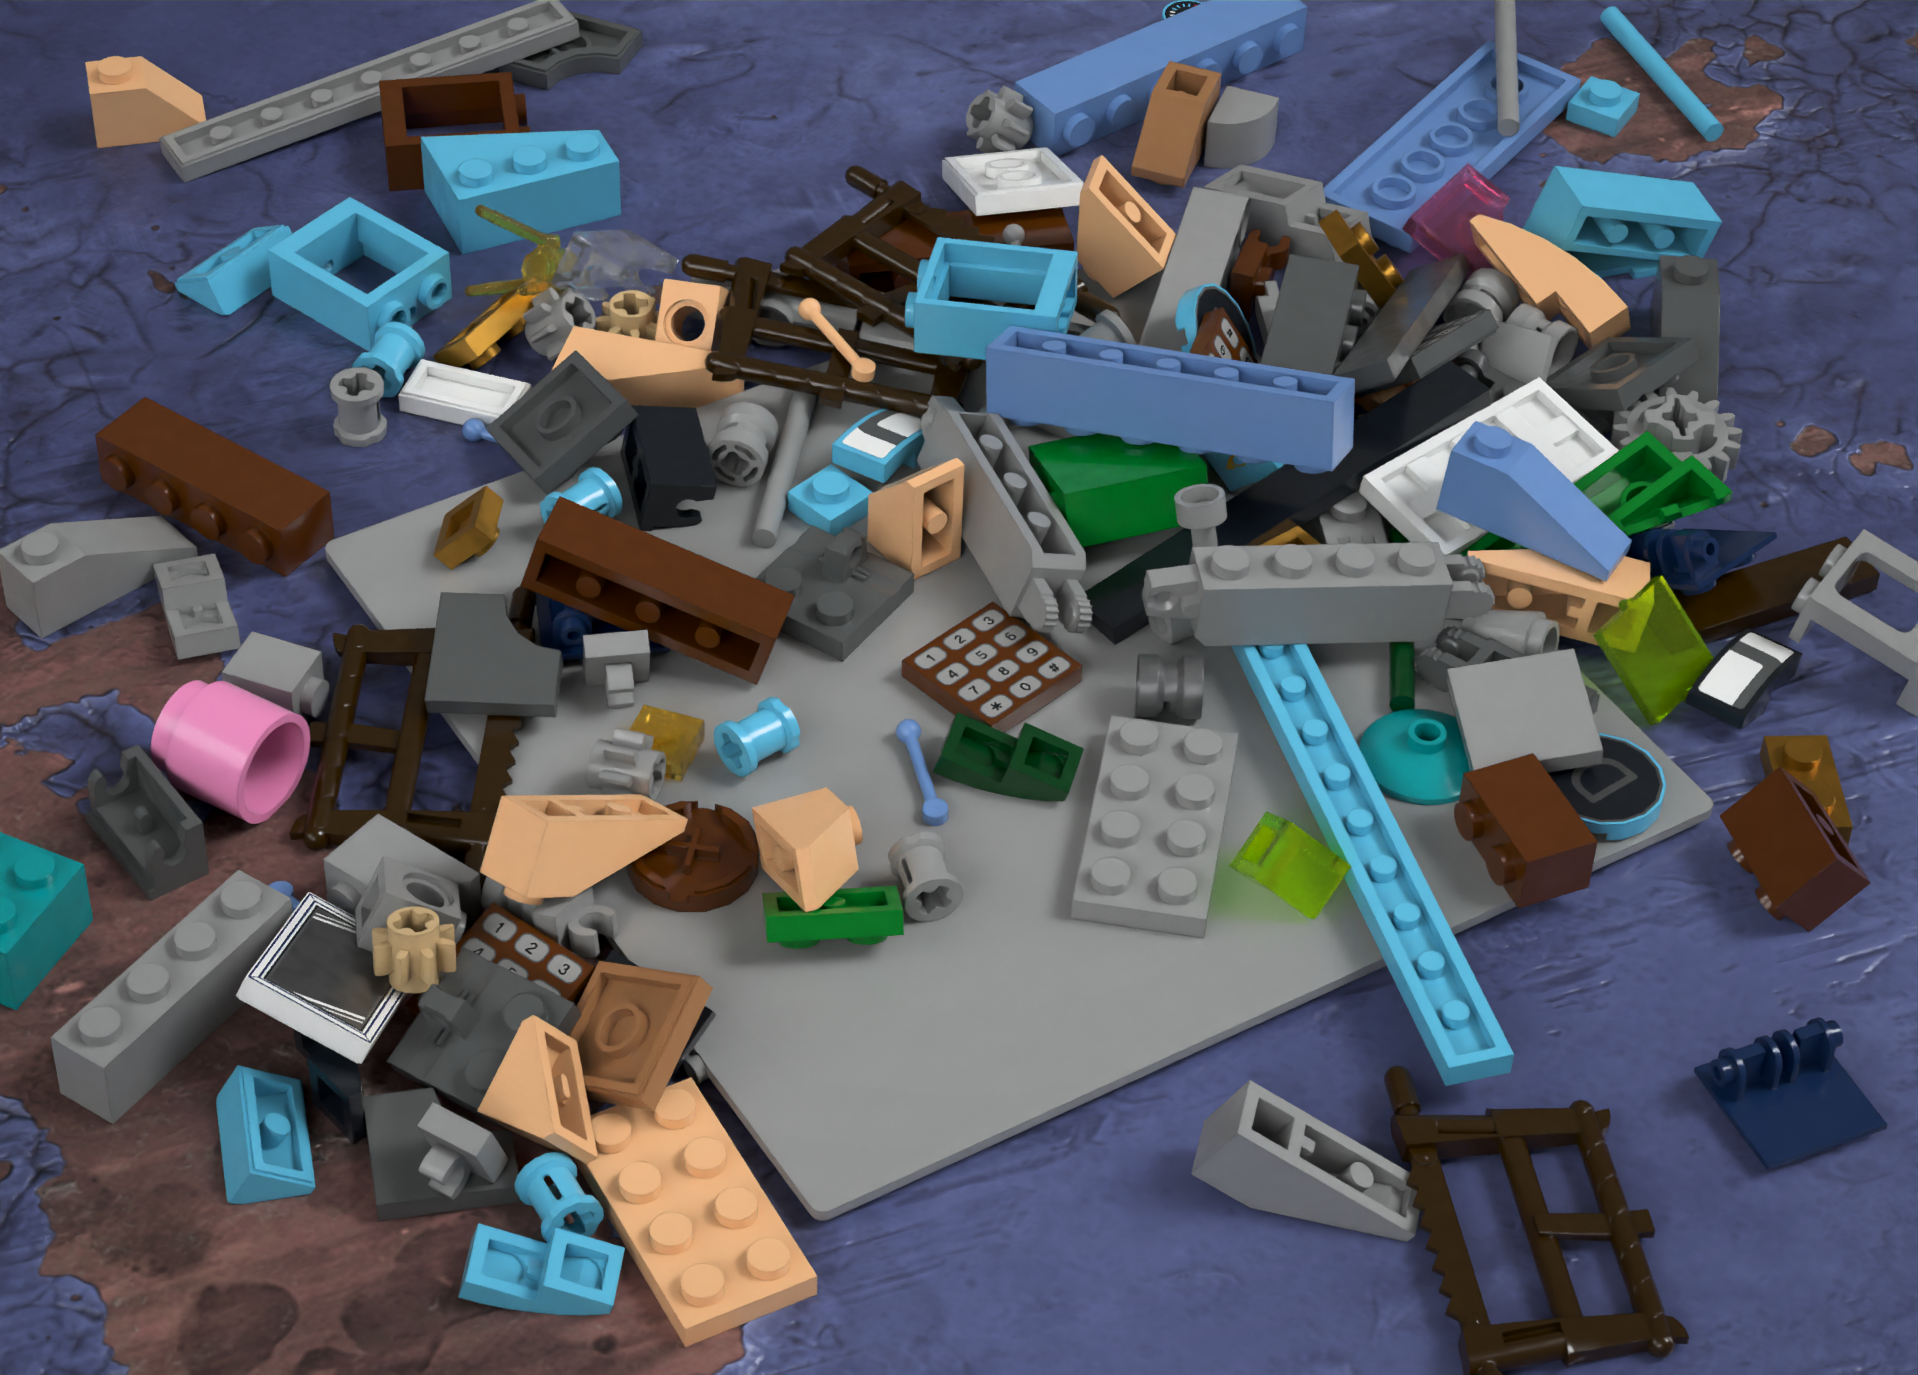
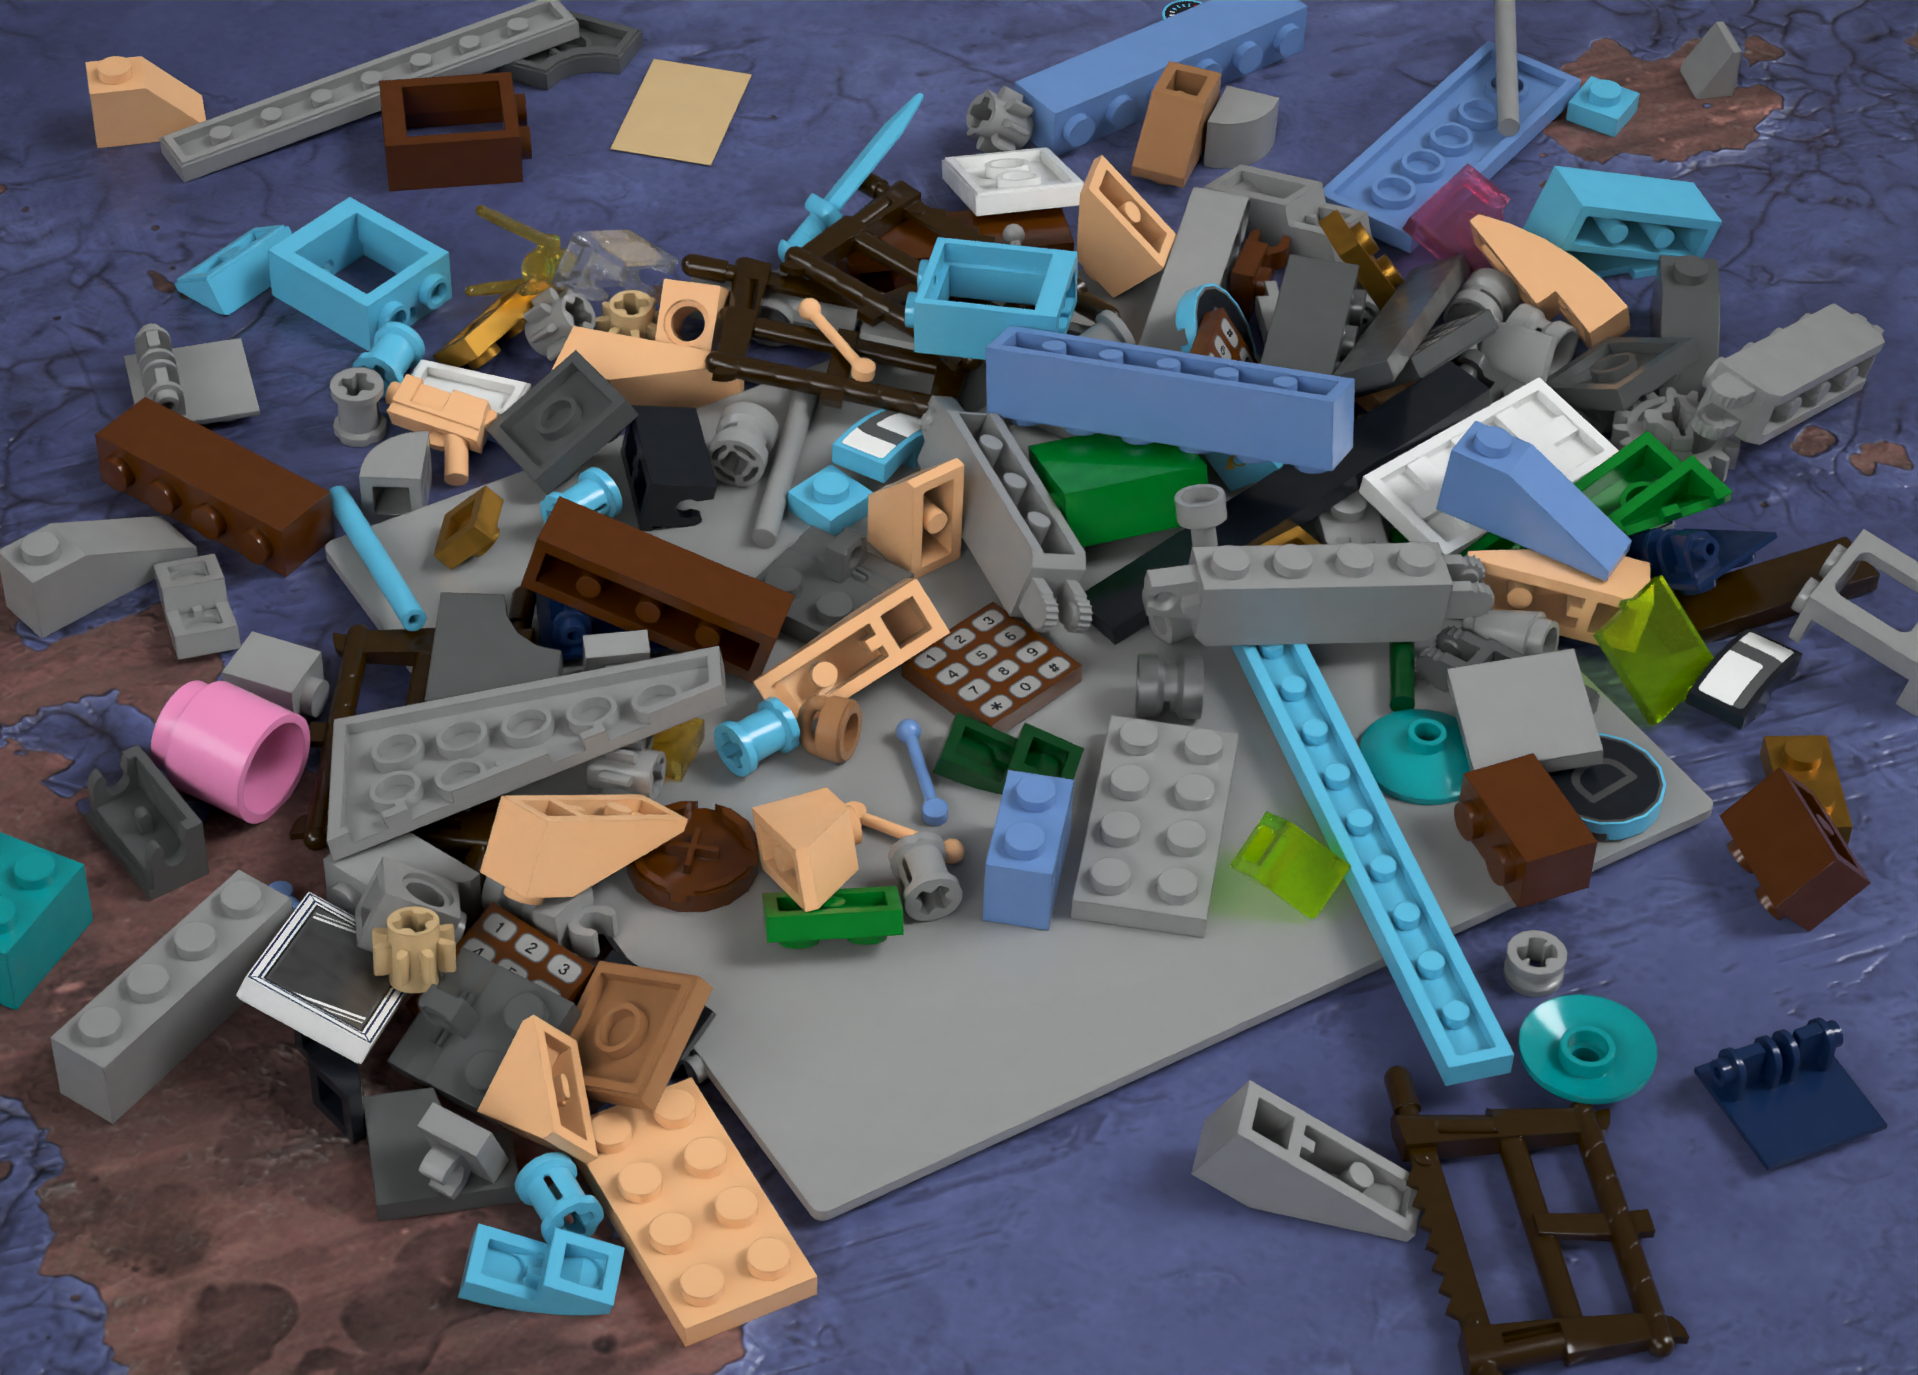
(196, 381): none -> light grey hinge
(264, 1137): medium azure slope -> none
(377, 559): none -> medium azure piece
(396, 477): none -> light grey brick
(453, 420): none -> light nougat piece
(455, 752): none -> light grey wing
(532, 177): medium azure wedge -> none
(681, 112): none -> tan sticker
(827, 210): none -> medium azure sword
(836, 728): none -> medium nougat tile
(857, 648): none -> light nougat slope
(953, 847): none -> light nougat hinge
(1028, 850): none -> medium blue brick
(1539, 947): none -> light grey bush
(1587, 1049): none -> teal dish
(1662, 74): medium azure bar -> none
(1713, 64): none -> light grey slope
(1787, 376): none -> light grey hinge

